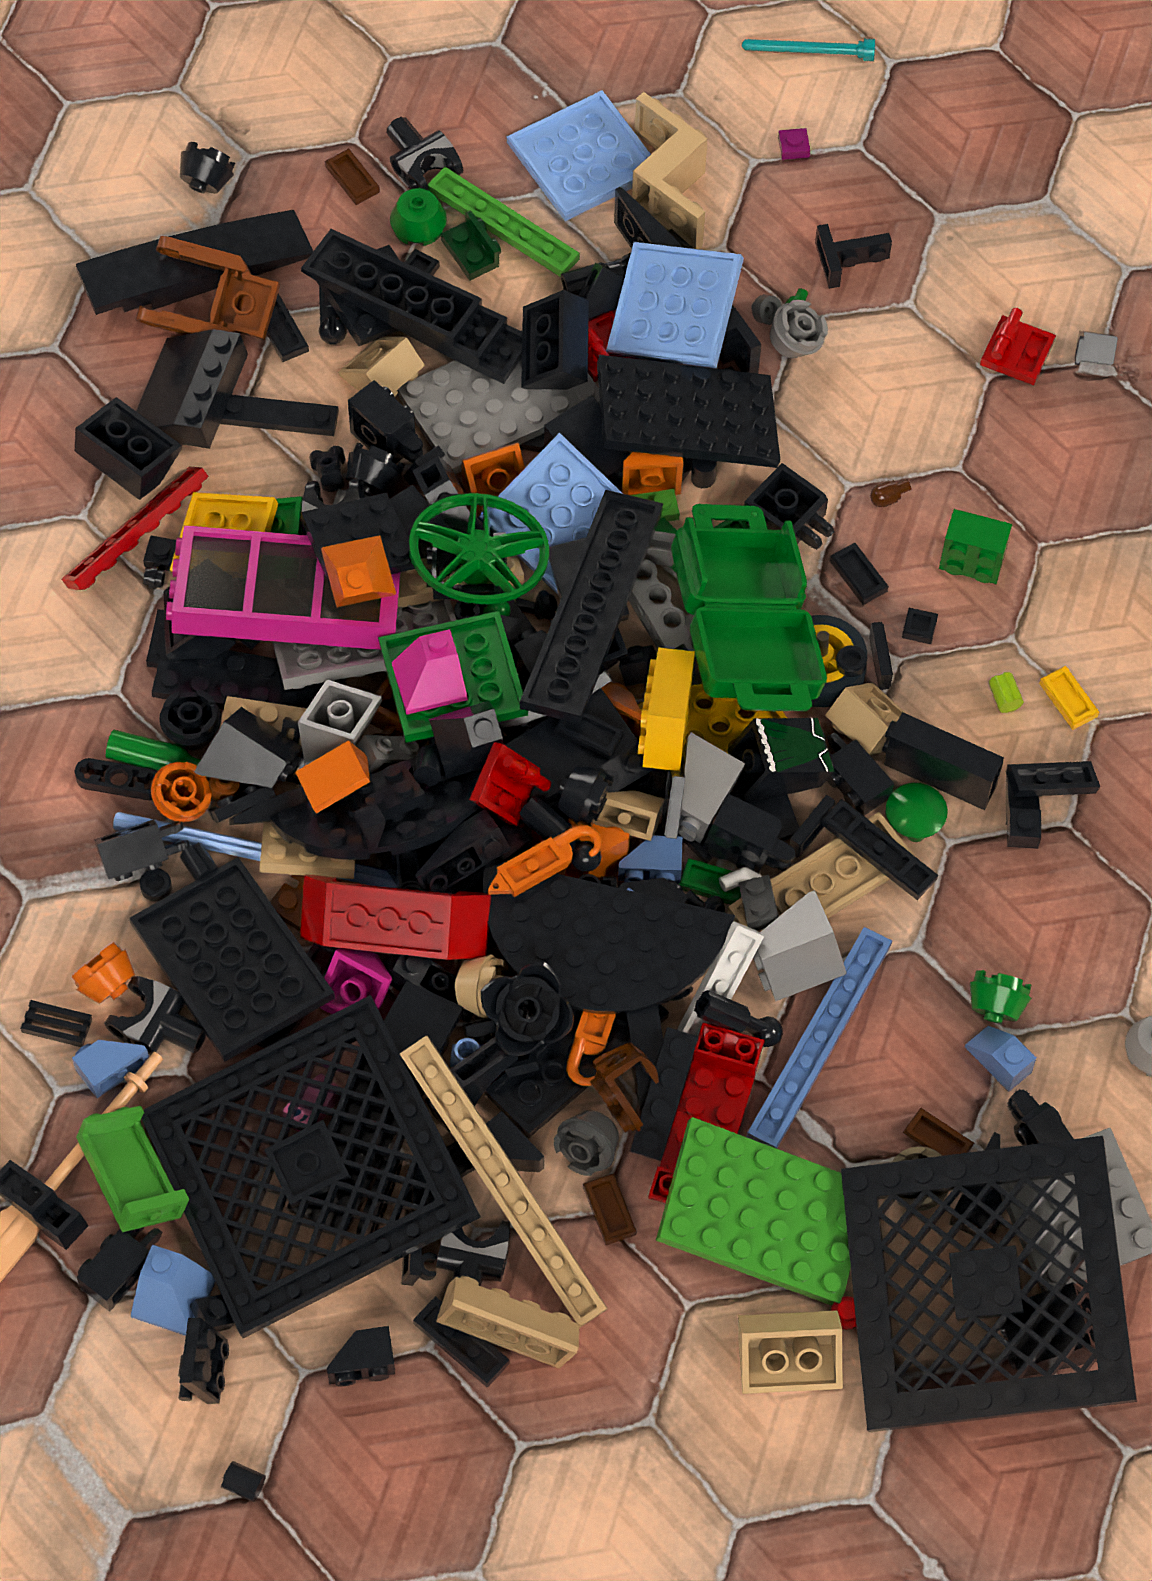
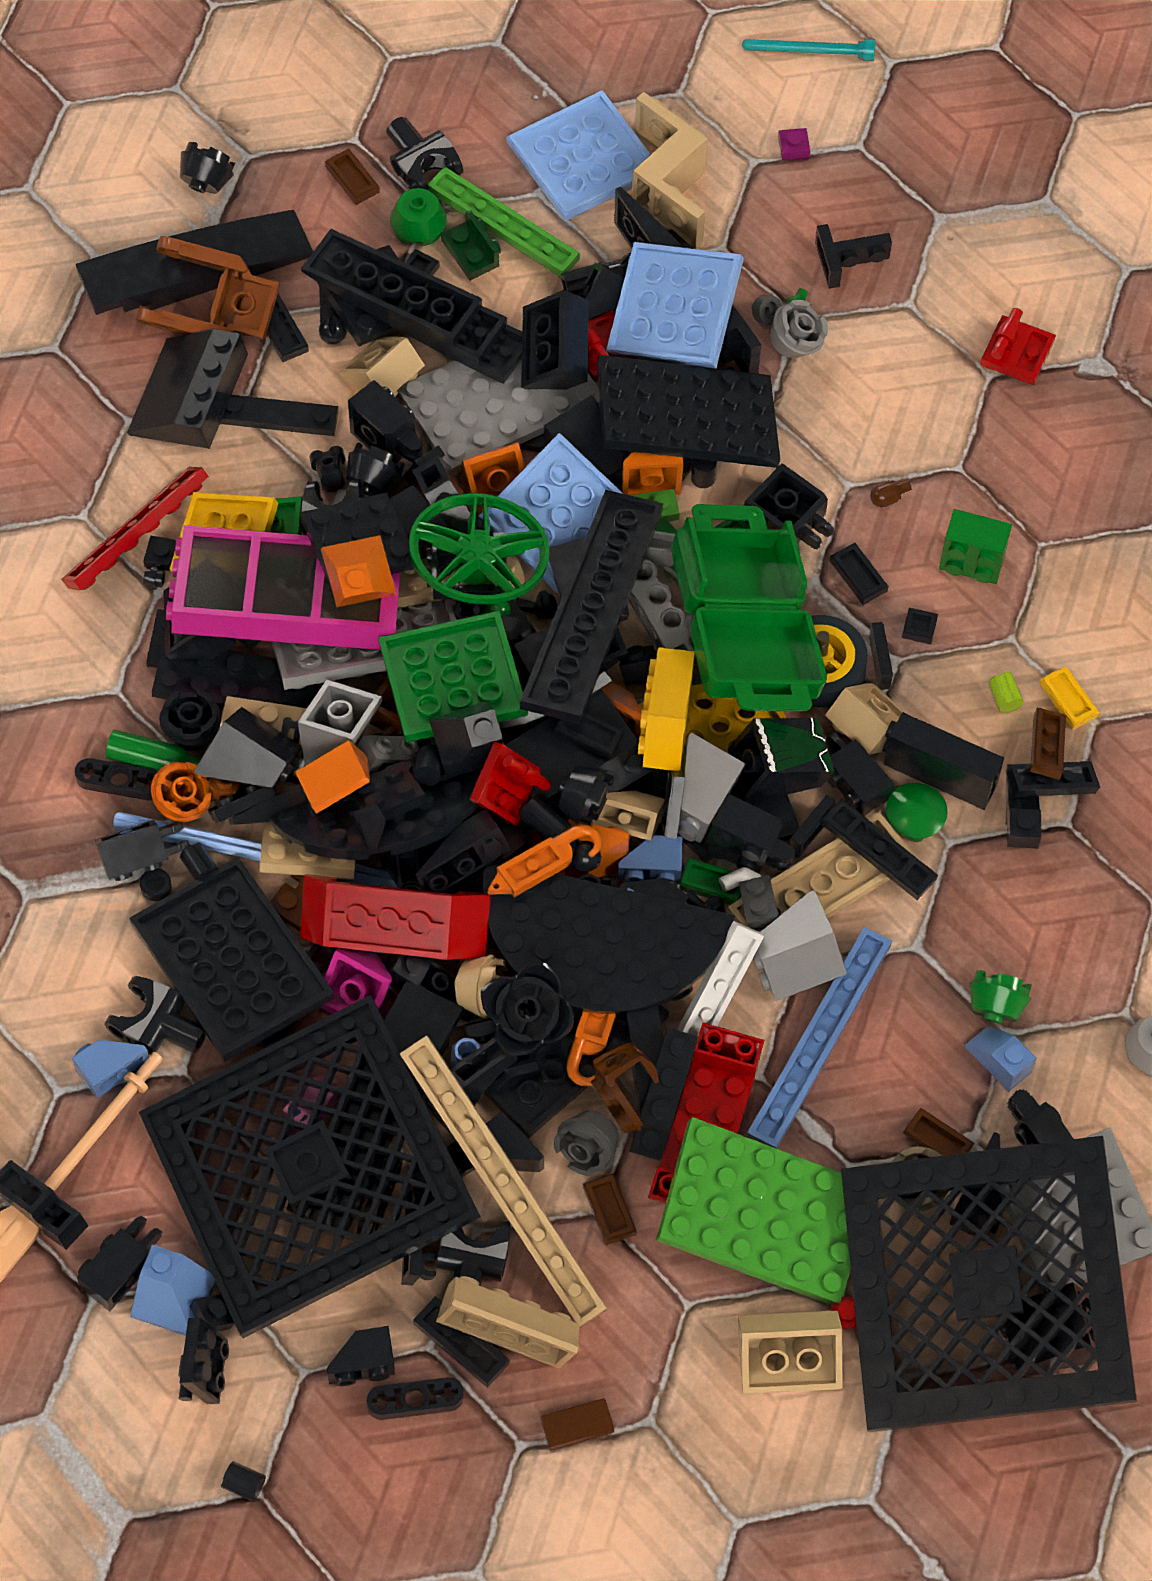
(30, 1016): black tile -> none
(105, 975): orange cone -> none
(126, 447): black slope -> none
(129, 1169): bright green panel -> none
(423, 1386): none -> black beam
(429, 673): dark pink slope -> none
(577, 1424): none -> reddish brown tile
(736, 1017): black piece -> none
(851, 661): black tile -> none
(1048, 743): none -> reddish brown tile
(1095, 348): bracket -> none

